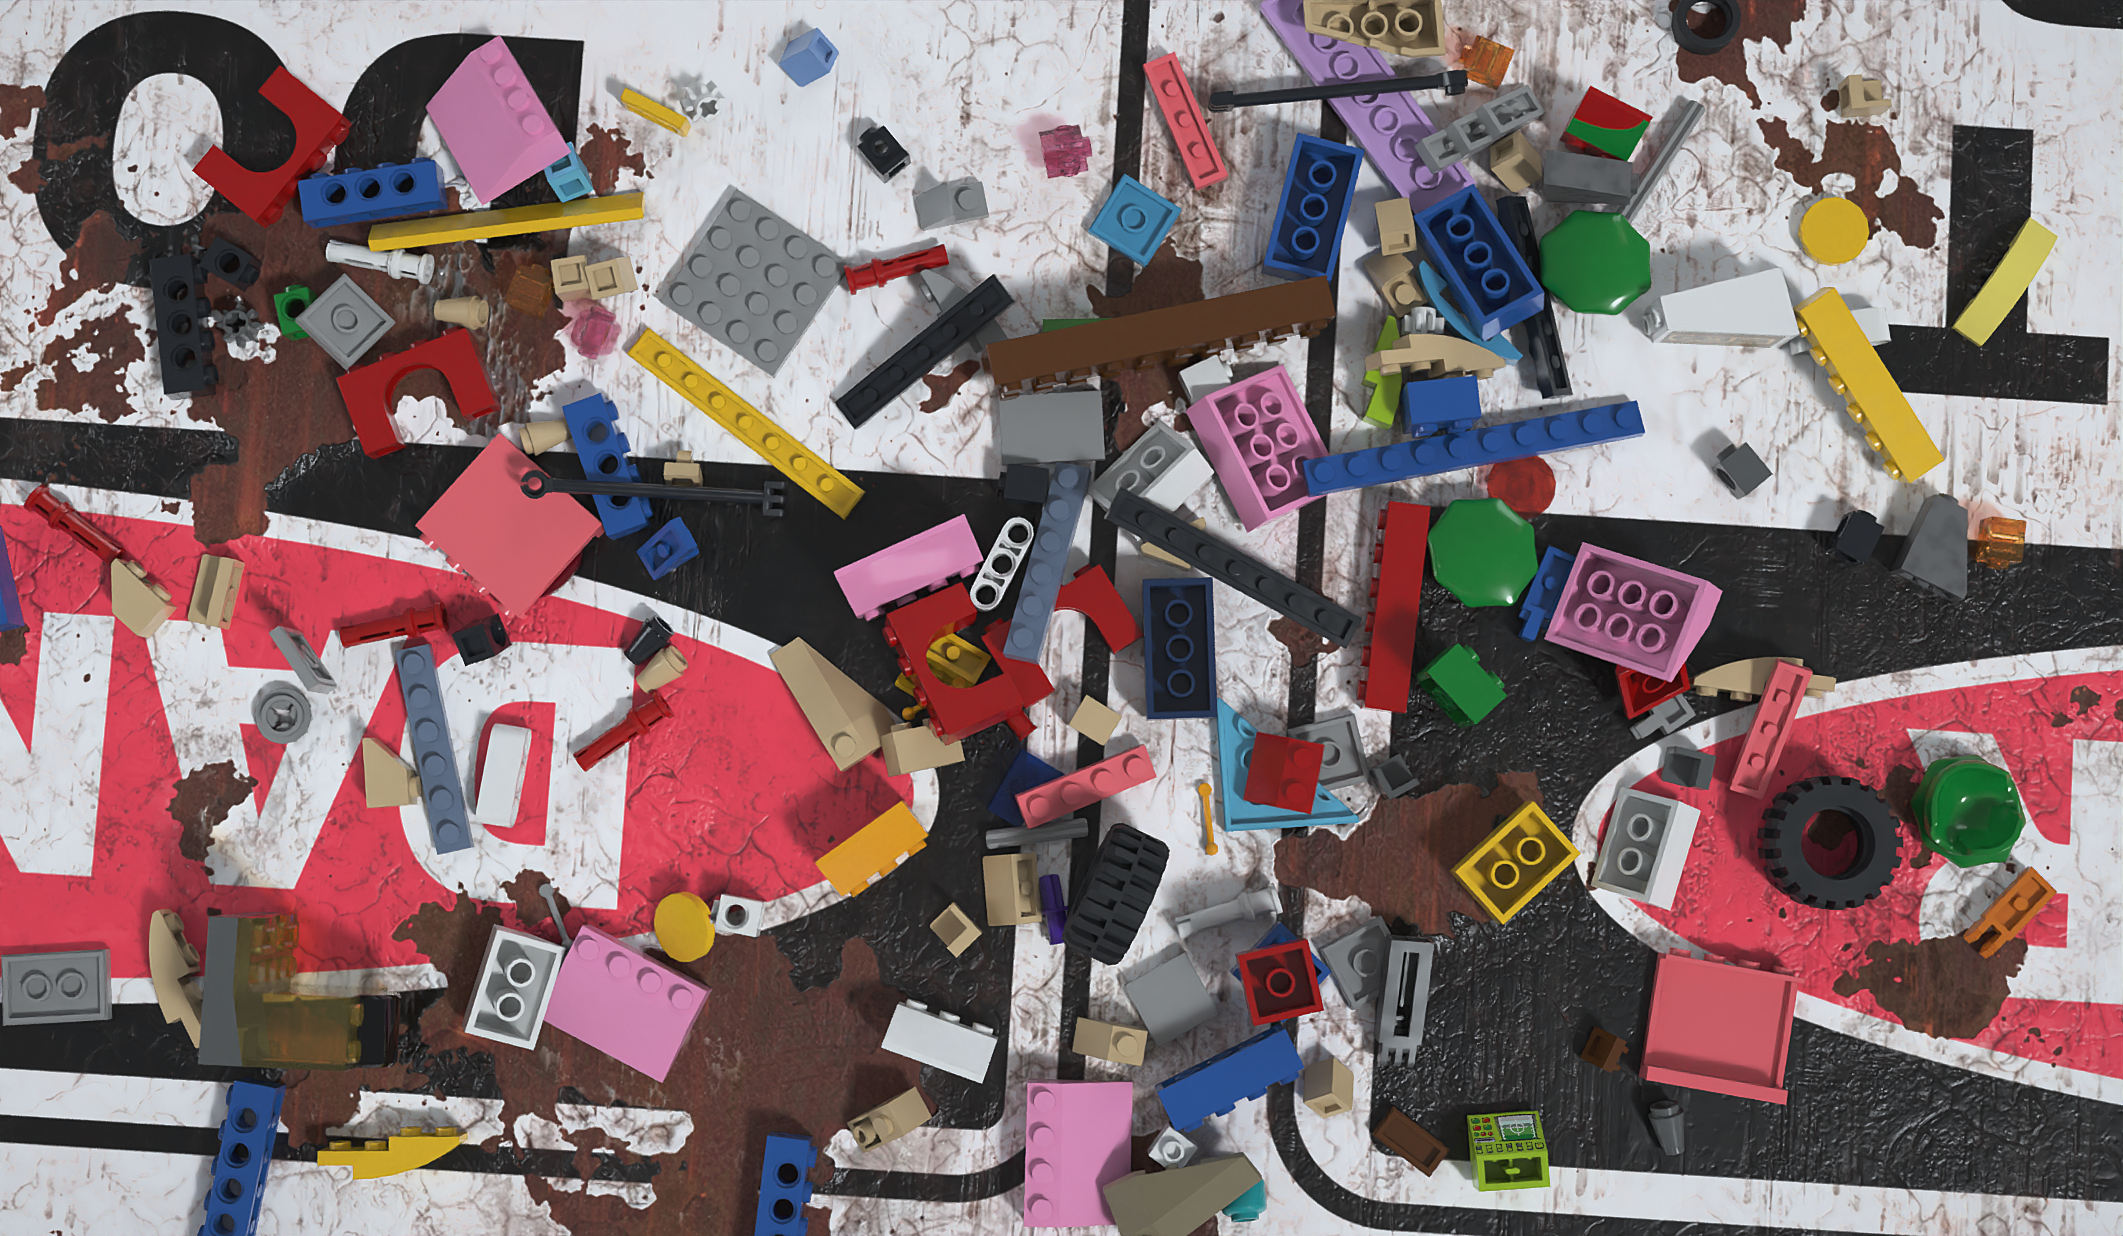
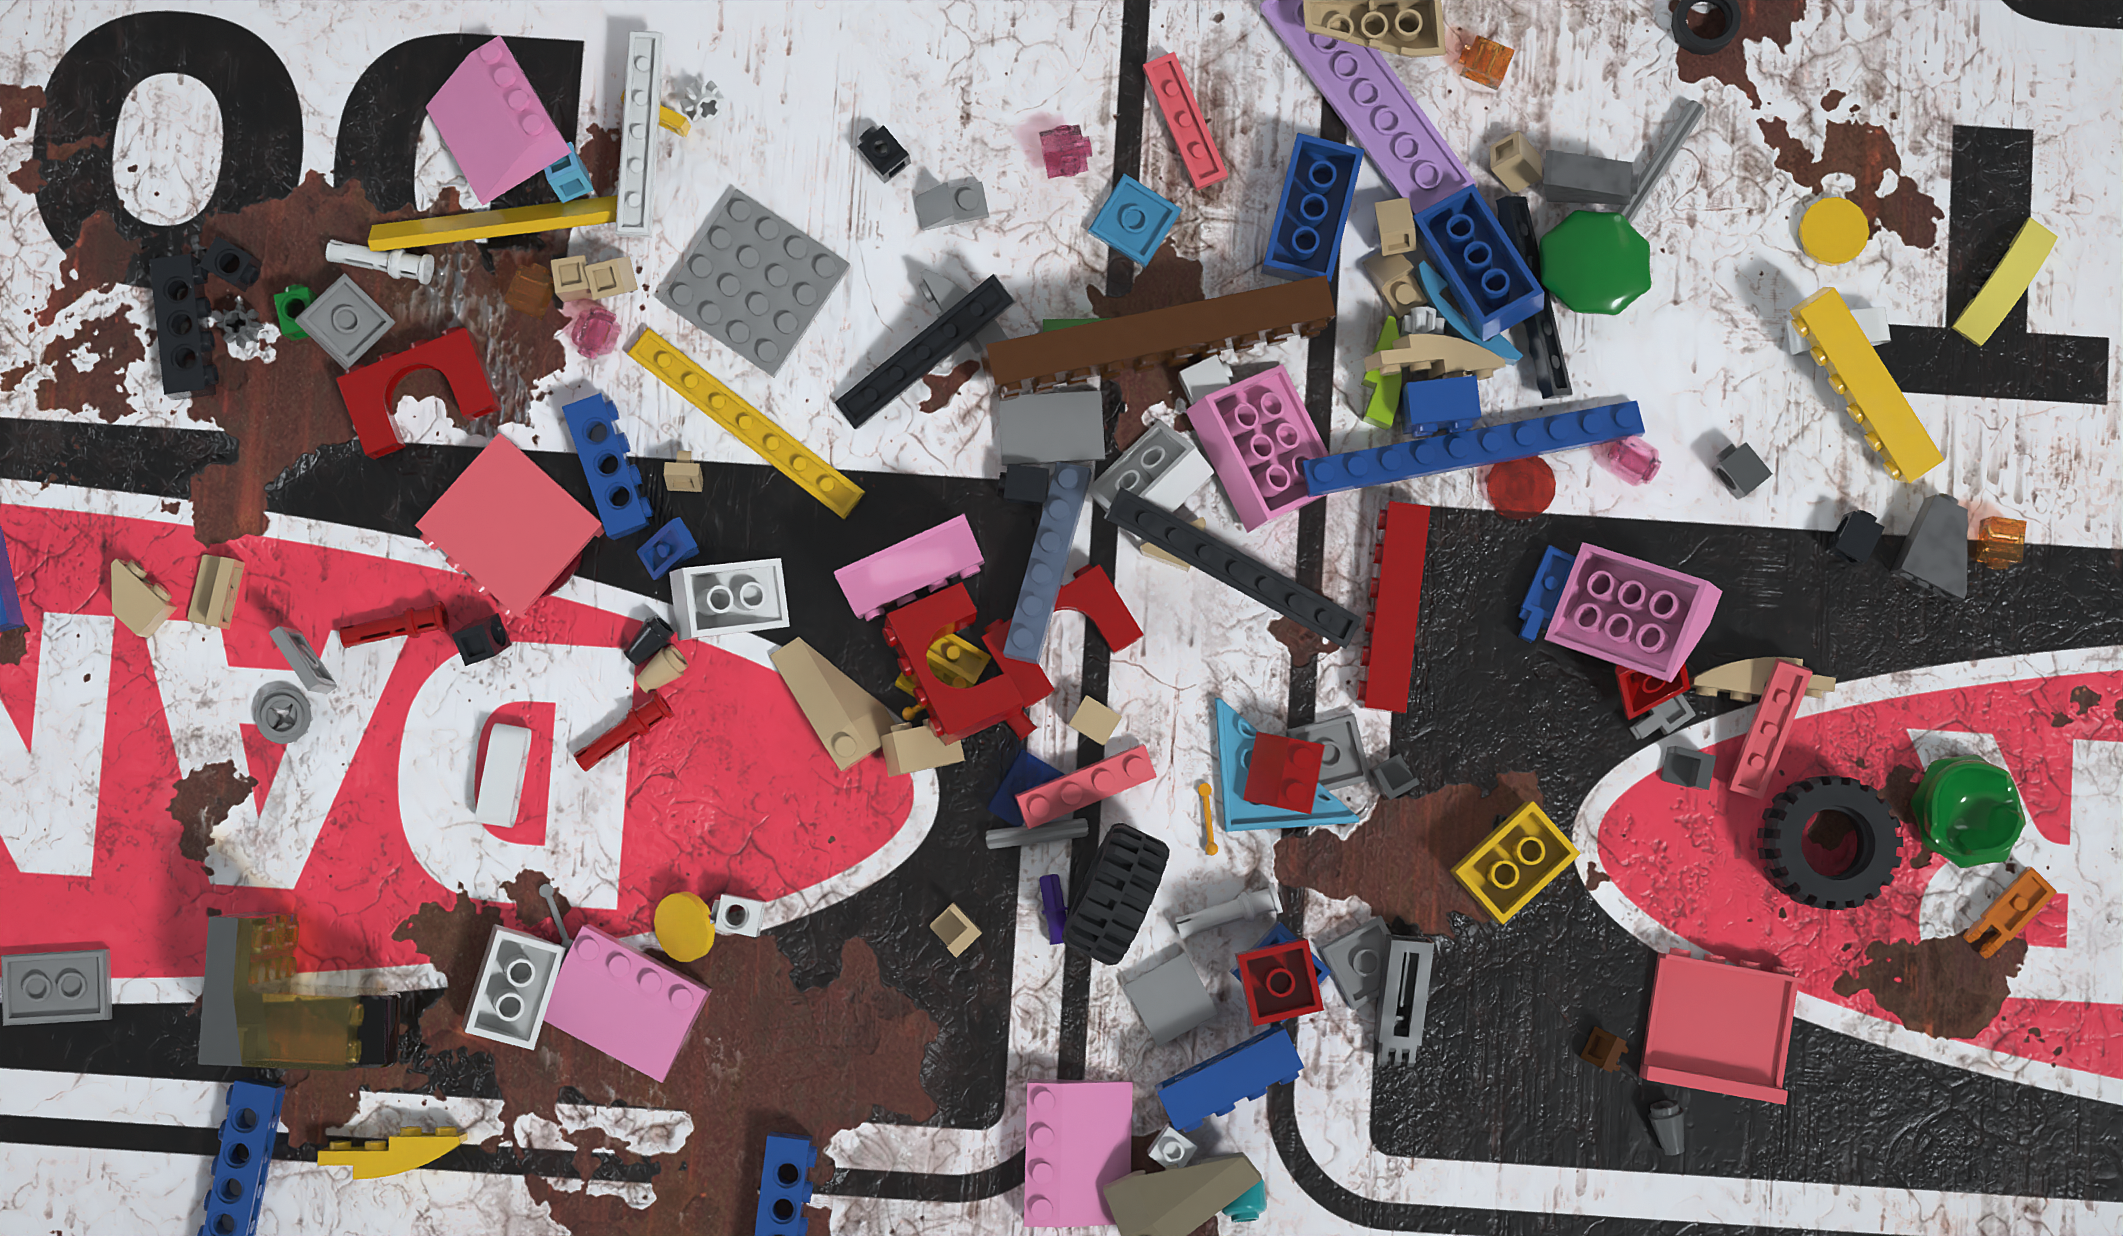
(62, 517): red pin -> none
(171, 966): tan slope -> none
(317, 132): red arch -> none
(388, 777): tan slope -> none
(426, 195): blue brick -> none
(434, 749): sand blue plate -> none
(463, 311): tan cone -> none
(543, 435): tan cone -> none
(640, 134): none -> white tile
(729, 598): none -> white slope
(765, 497): black hinge -> none
(809, 57): medium blue panel -> none
(873, 850): light orange slope -> none
(879, 272): red pin -> none
(889, 1120): tan slope -> none
(940, 1040): white slope -> none
(1003, 547): white beam -> none
(1012, 889): tan panel -> none
(1110, 1041): tan slope -> none
(1179, 649): dark blue brick -> none
(1328, 1088): tan panel -> none
(1410, 1141): reddish brown tile -> none
(1451, 81): black hinge -> none
(1461, 685): green brick -> none
(1479, 129): light grey slope -> none
(1482, 552): green piece -> none
(1507, 1151): lime slope -> none
(1604, 126): red slope -> none
(1634, 461): none -> clear pink head
(1645, 848): white slope -> none
(1732, 312): white slope -> none
(1861, 97): tan panel -> none

